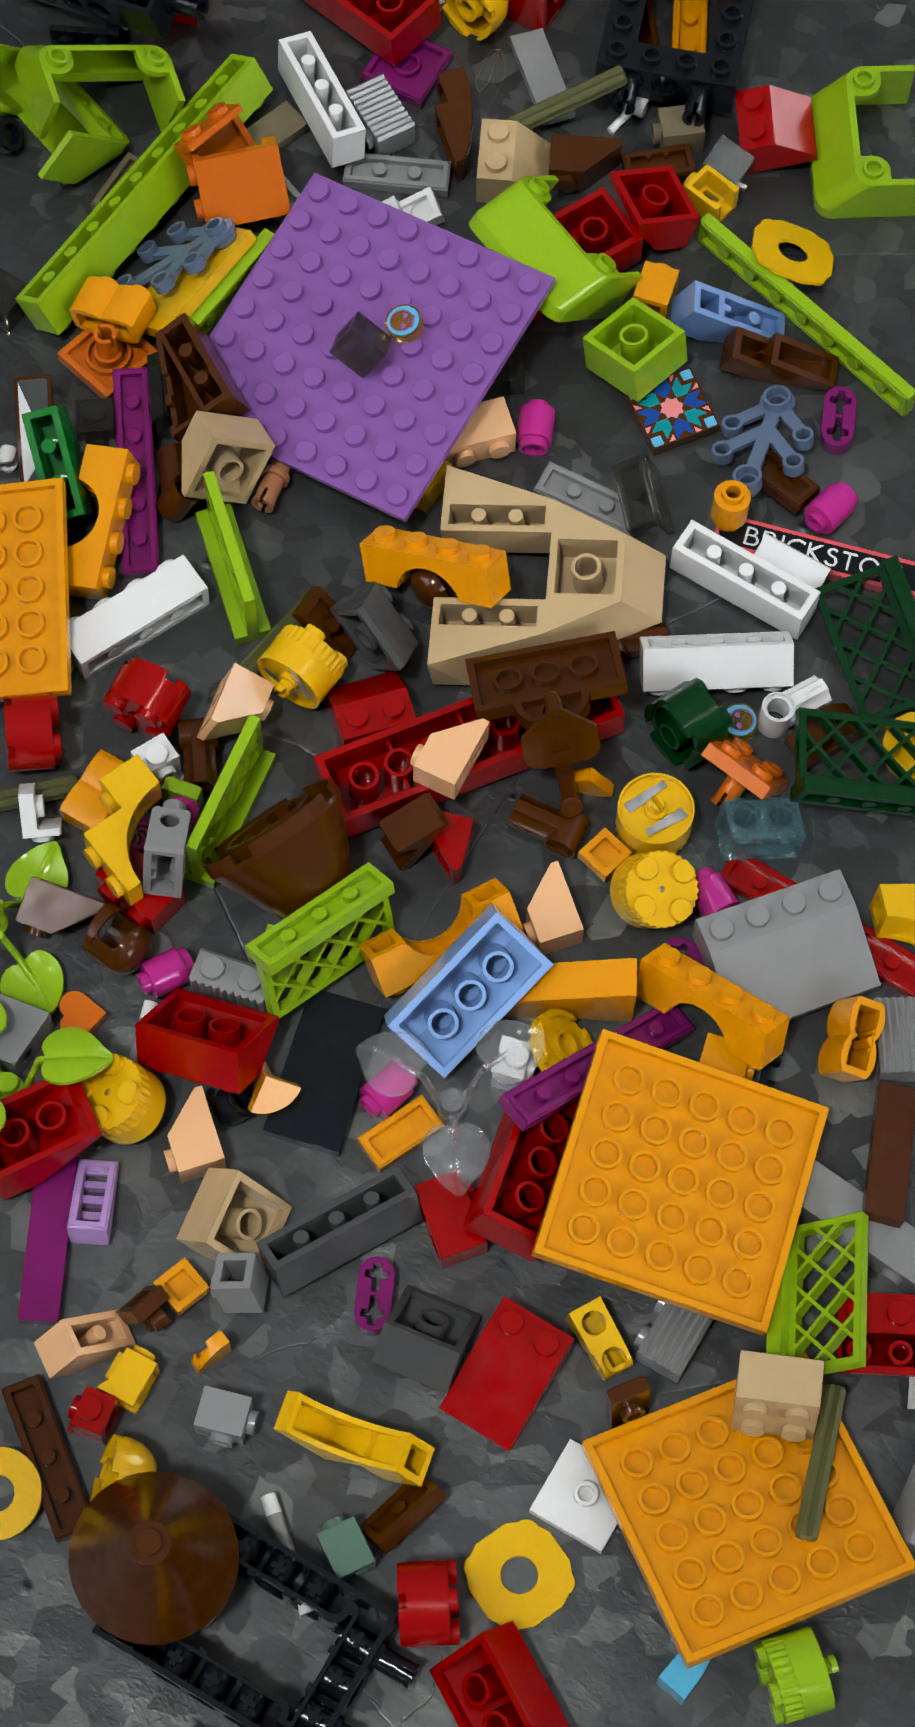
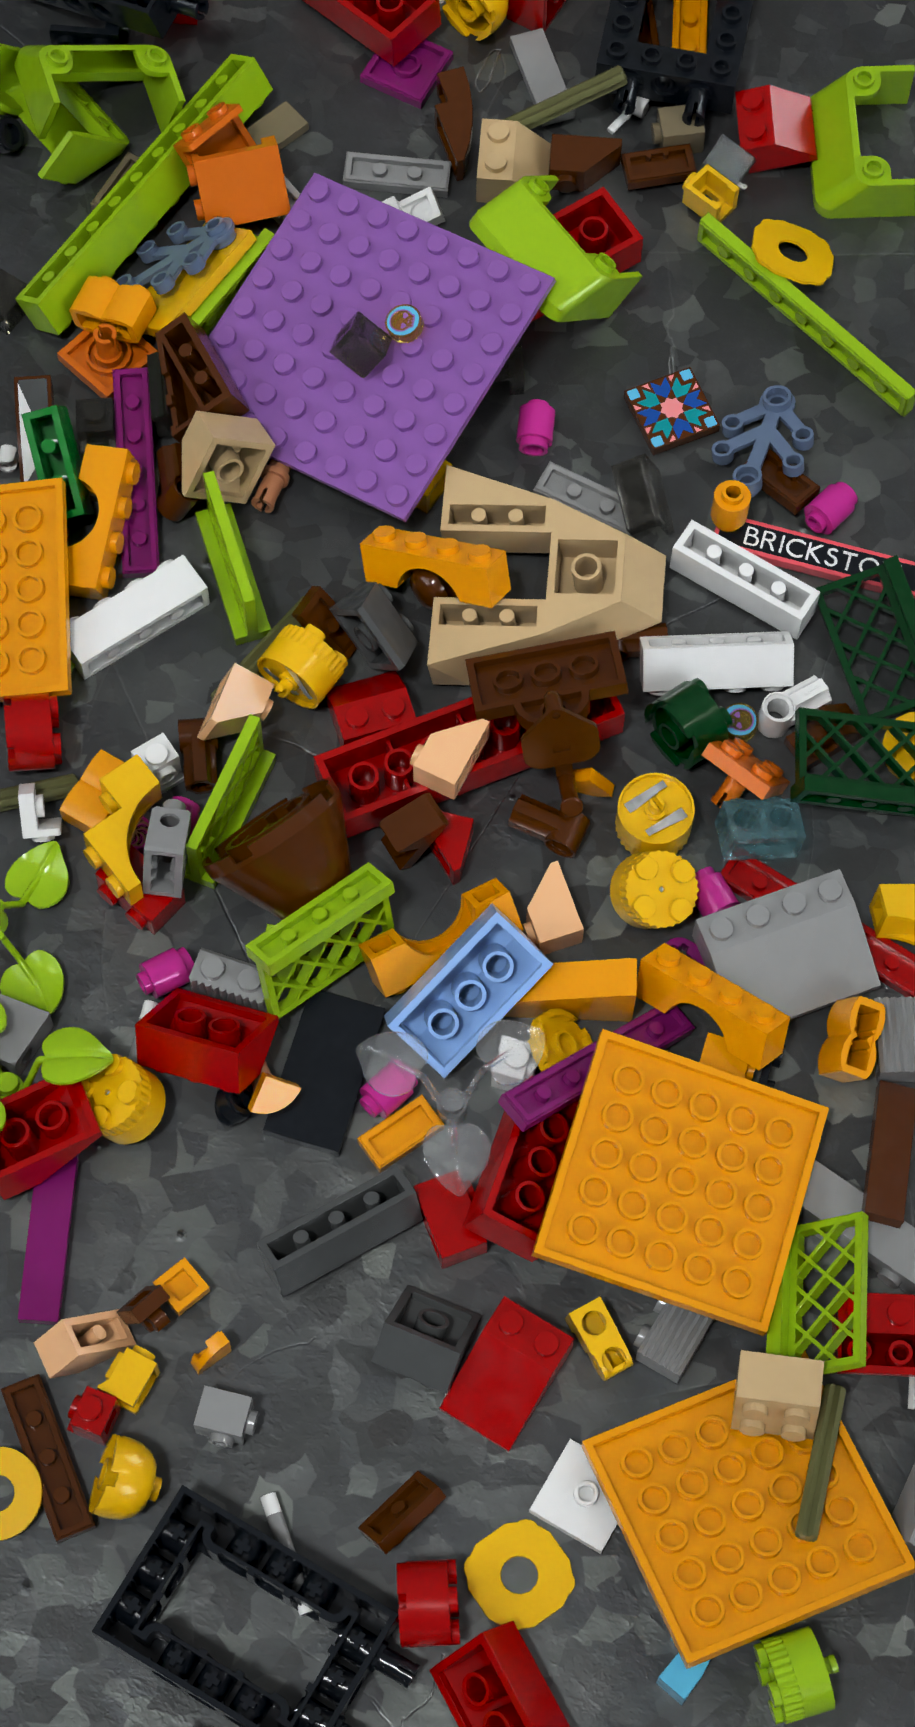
(53, 907): slope -> none
(80, 1012): orange tile -> none
(93, 1227): lavender slope -> none
(123, 944): reddish brown helmet -> none
(146, 699): red brick -> none
(153, 1558): reddish brown cone -> none
(176, 787): lime tile -> none
(194, 1140): light nougat slope -> none
(231, 1215): tan slope -> none
(239, 1283): light grey brick -> none
(321, 99): white brick -> none
(345, 1548): sand green brick -> none
(346, 1439): yellow arch -> none
(365, 1294): magenta beam -> none
(383, 116): light grey brick -> none
(486, 435): light nougat brick -> none
(604, 854): light orange plate -> none
(627, 1401): reddish brown plate -> none
(635, 349): lime brick -> none
(657, 205): red slope -> none
(657, 287): light orange brick -> none
(713, 313): medium blue slope -> none
(778, 360): reddish brown slope -> none
(792, 561): white tile -> none
(845, 421): magenta beam -> none

